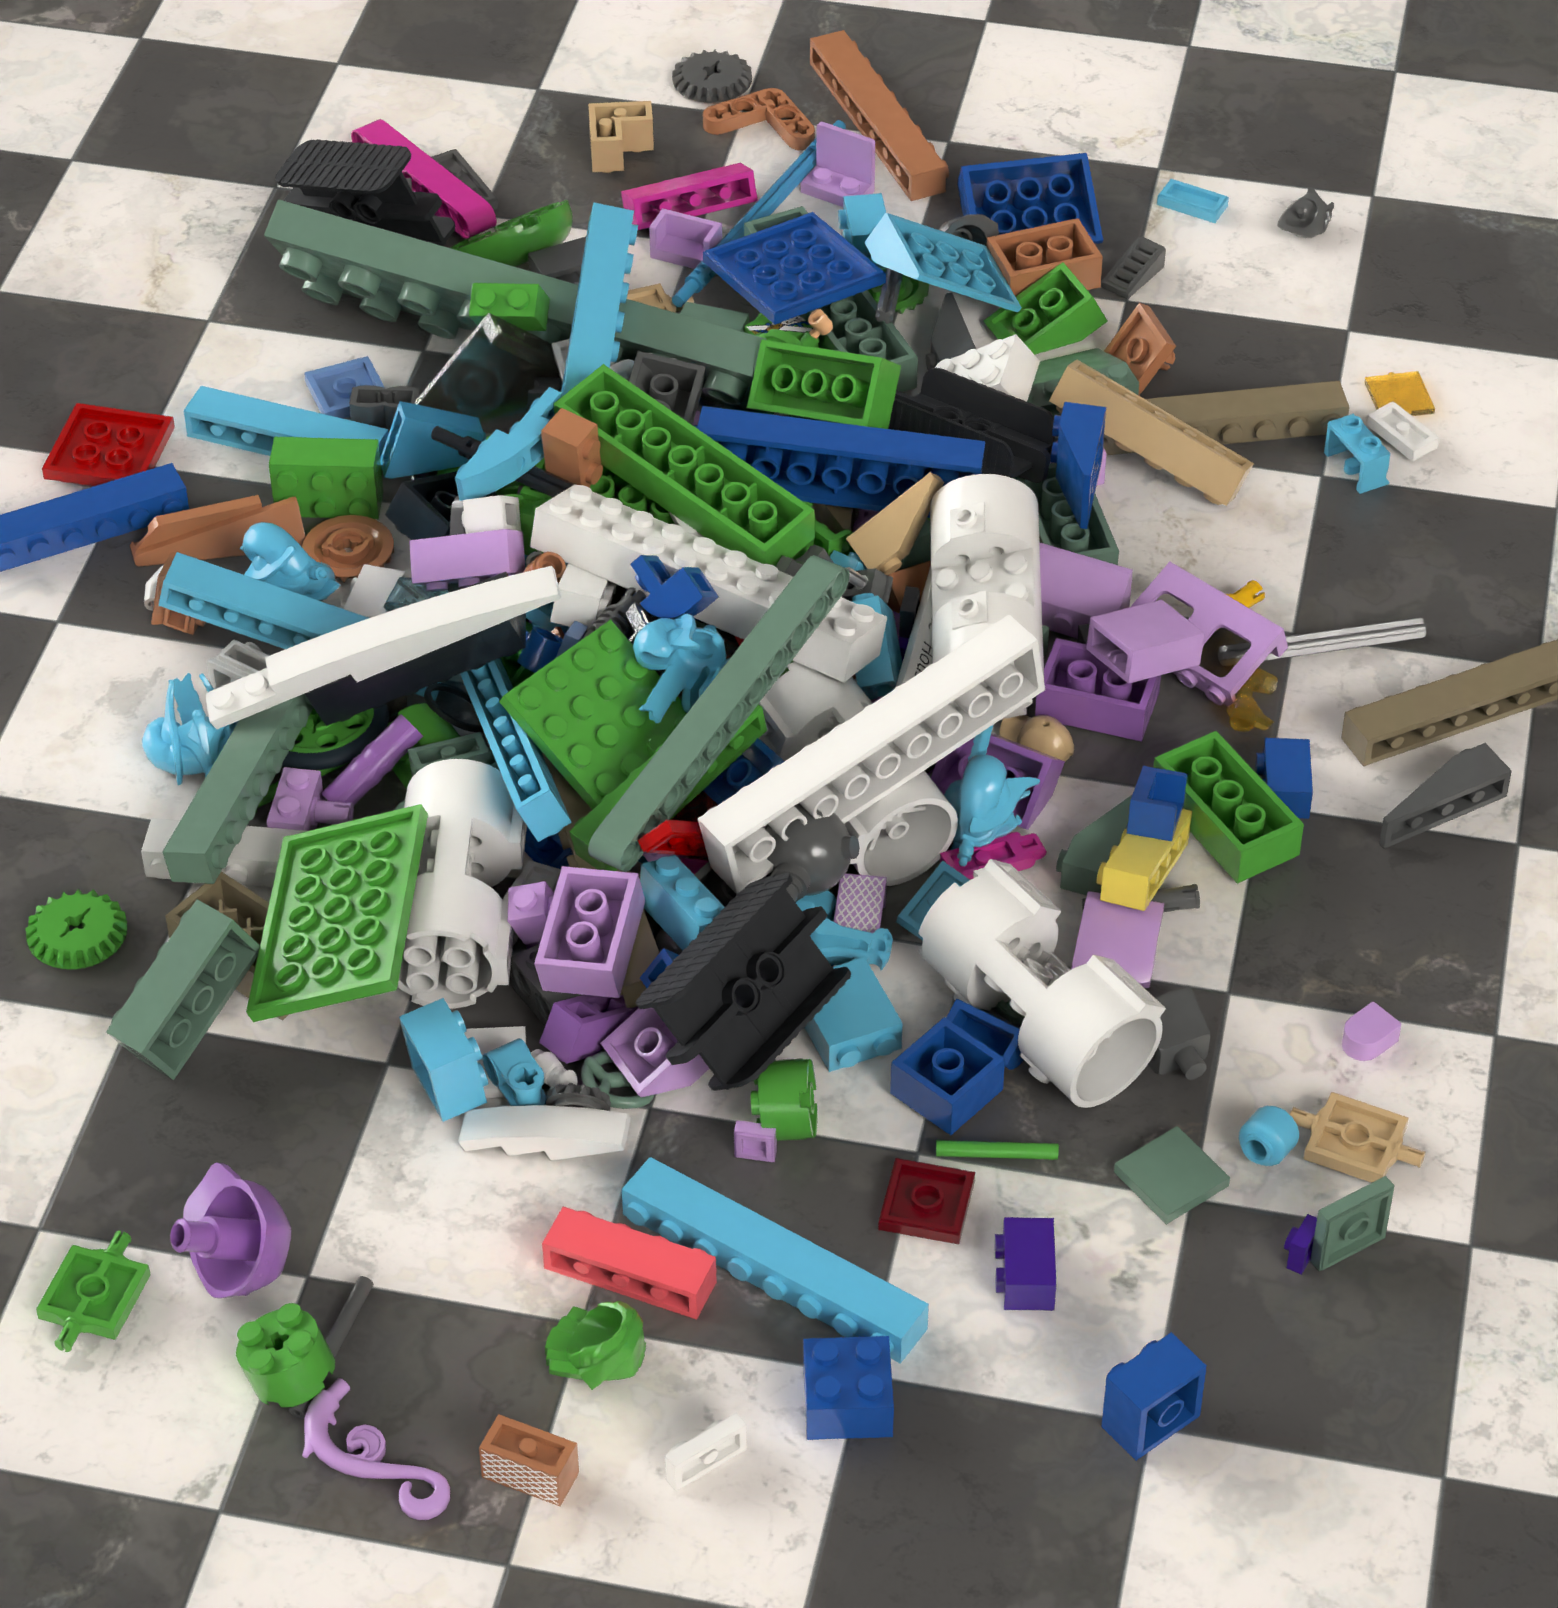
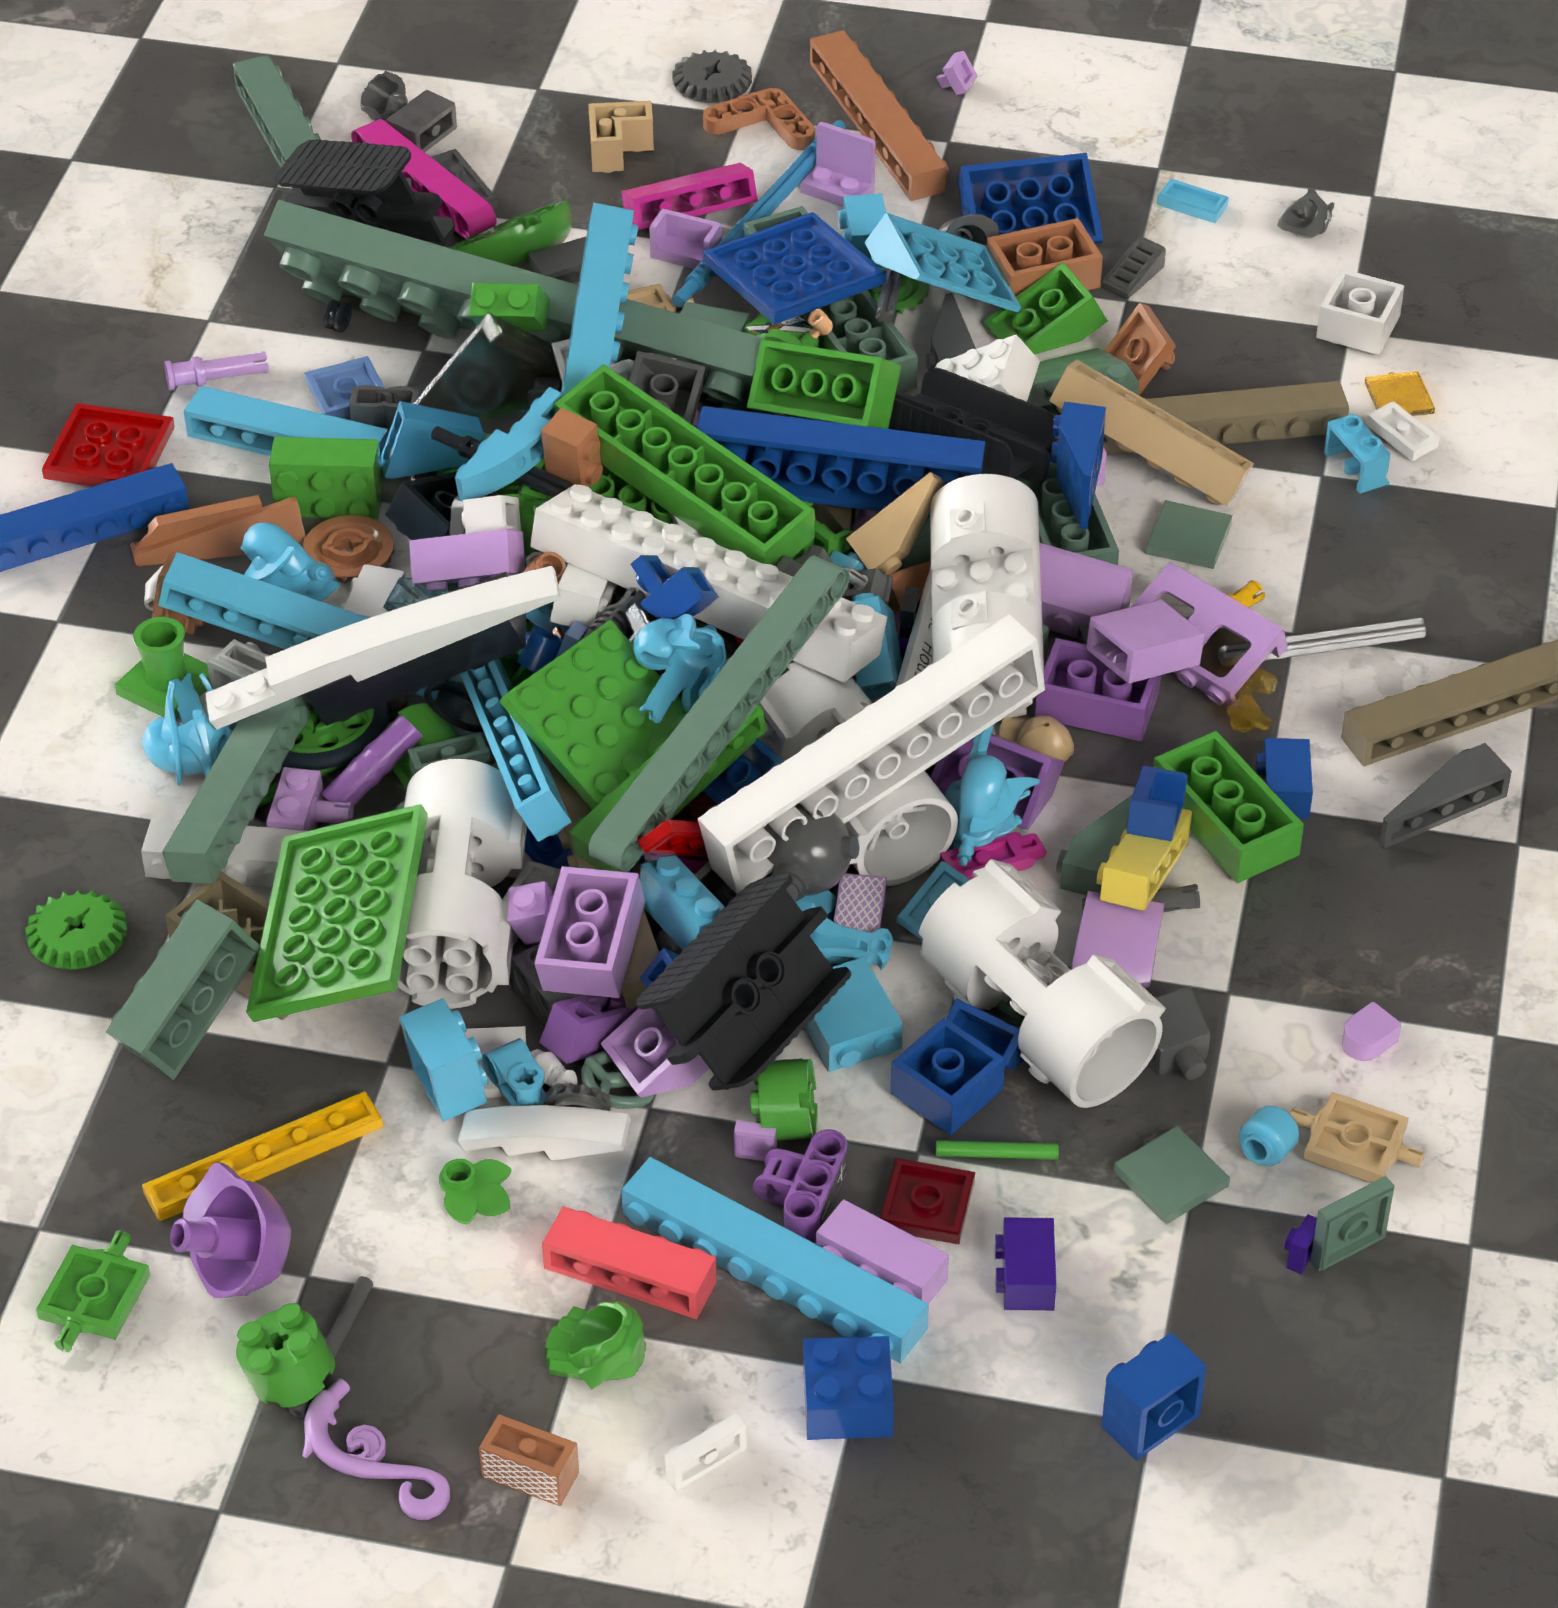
(162, 659): none -> bright green plant
(199, 371): none -> lavender pin
(269, 1151): none -> yellow tile
(272, 106): none -> sand green brick
(337, 315): none -> black bush
(383, 96): none -> dark grey hair
(425, 119): none -> flat silver brick
(477, 1192): none -> bright green plate
(806, 1182): none -> medium lavender beam
(884, 1251): none -> lavender brick
(958, 73): none -> lavender tile
(1189, 534): none -> sand green tile
(1360, 311): none -> white brick

